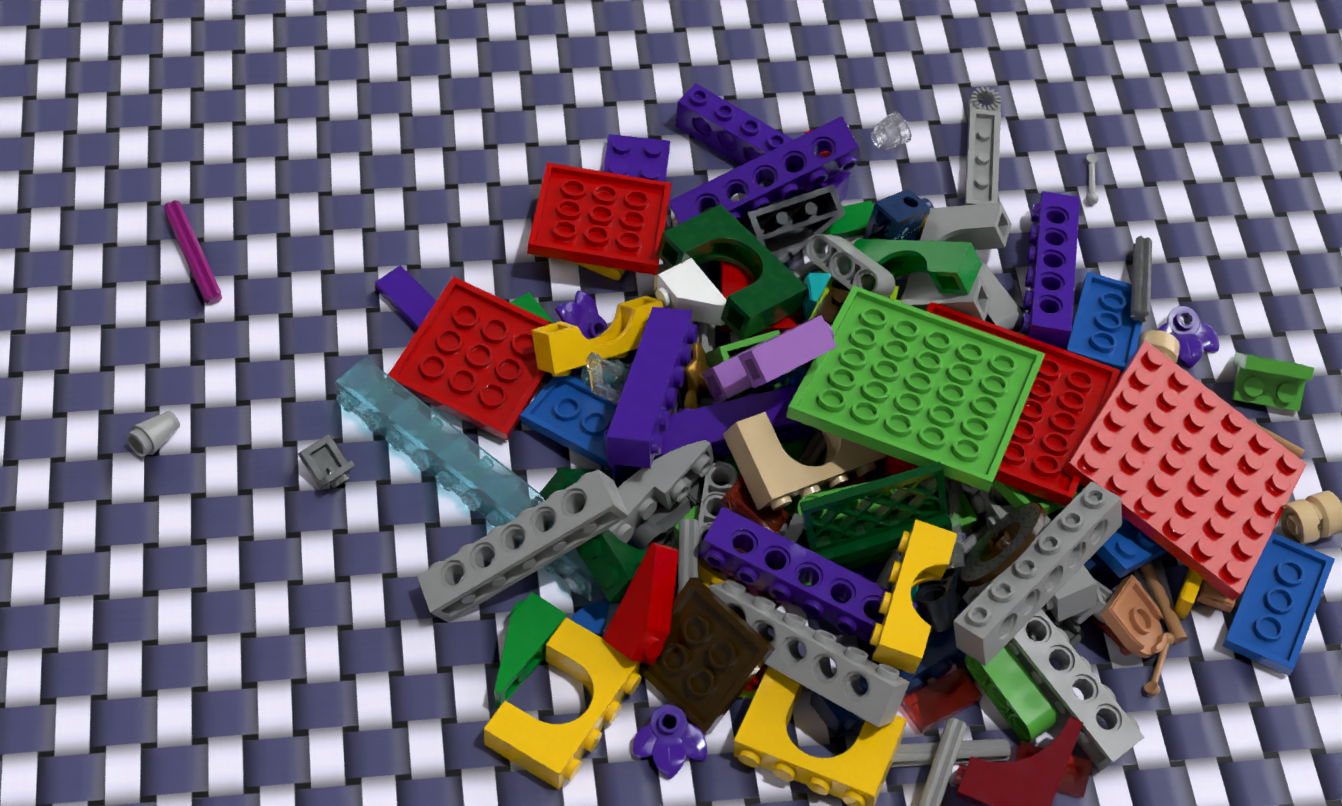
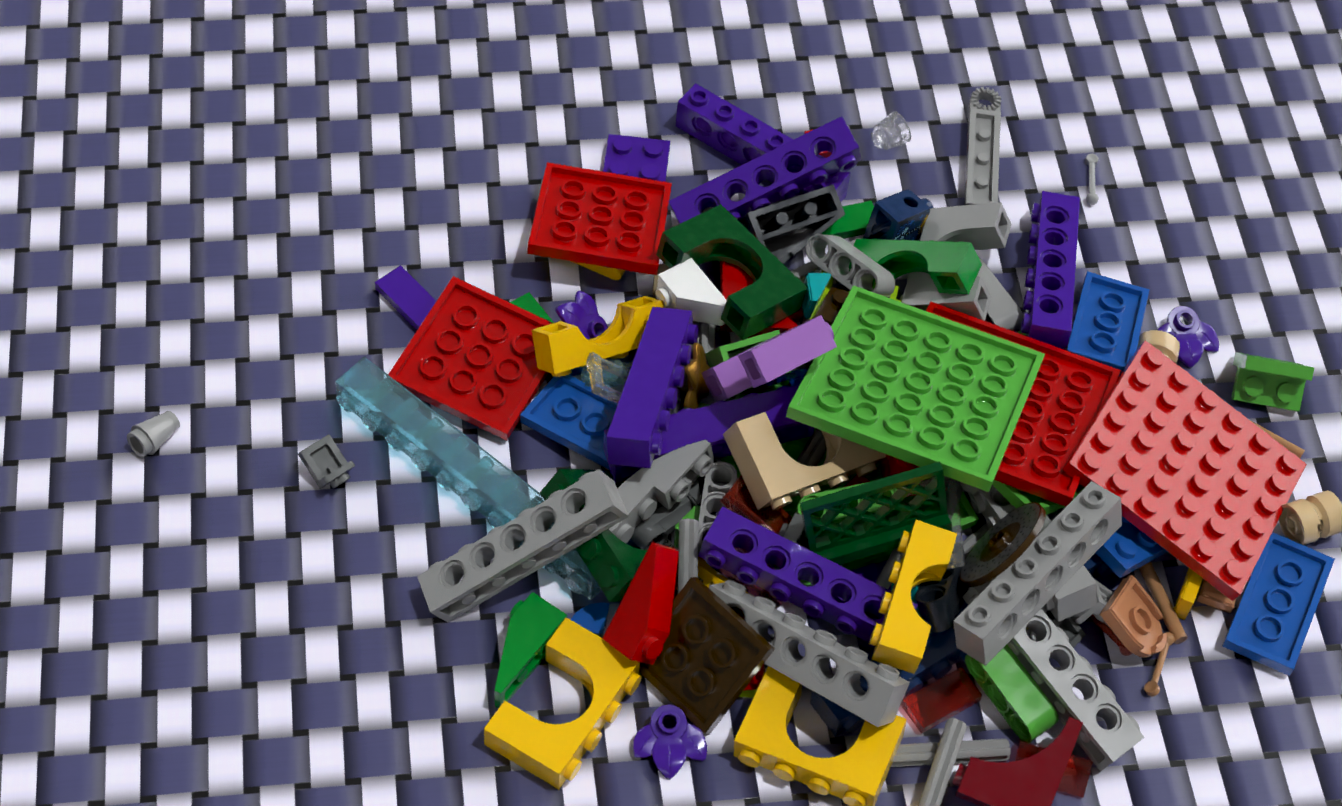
(192, 252): magenta axle -> none
(1141, 279): dark grey axle -> none

